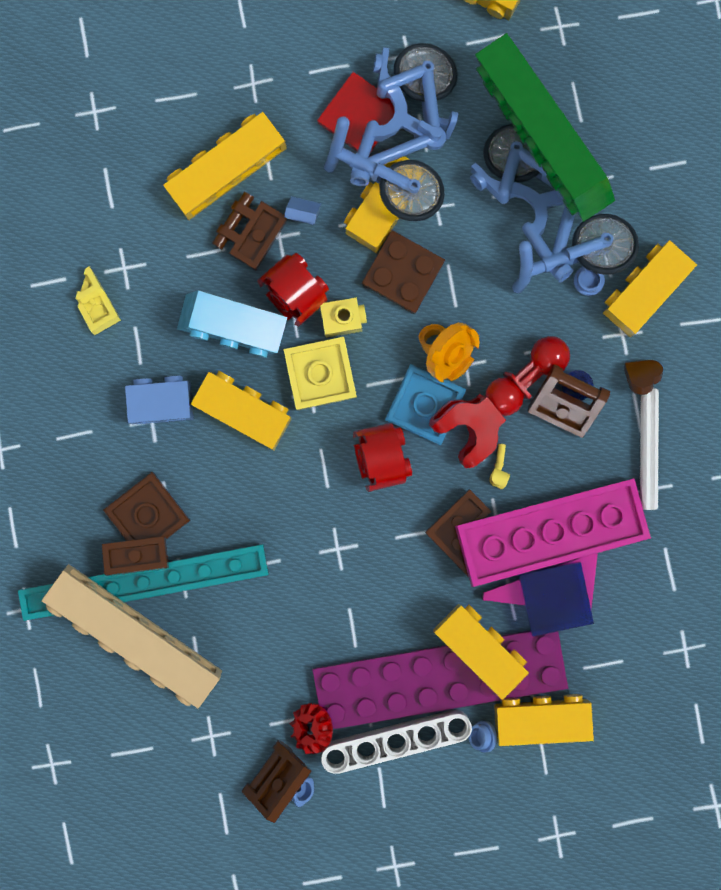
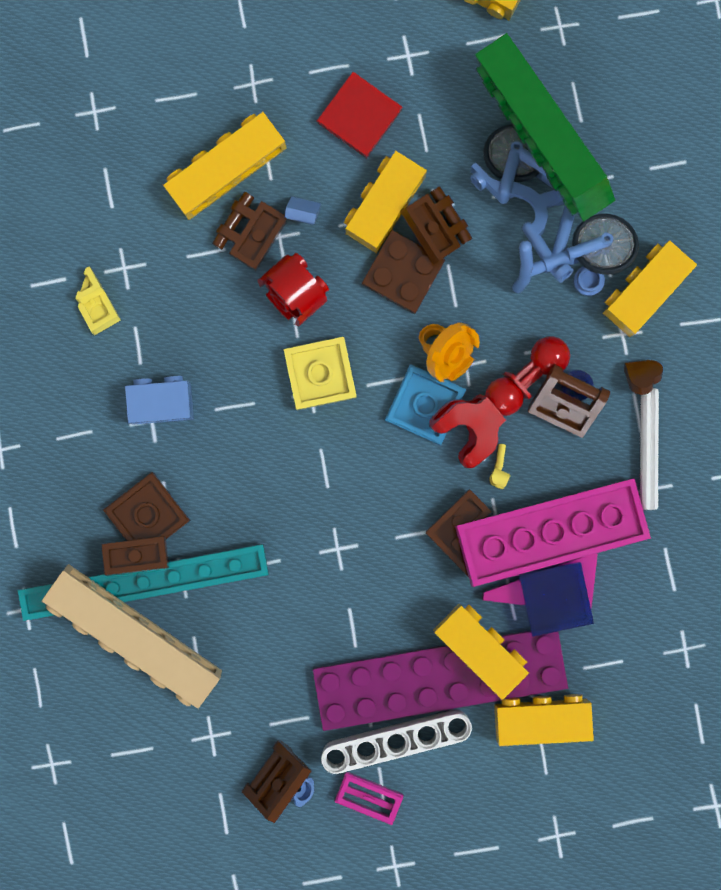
(231, 323): medium azure wedge -> none
(242, 409): yellow brick -> none
(321, 728): red gear -> none
(342, 317): light yellow brick -> none
(344, 787): none -> dark pink tile
(381, 456): red brick -> none
(409, 186): piece -> none
(431, 228): none -> reddish brown plate
(483, 736): medium blue plate -> none

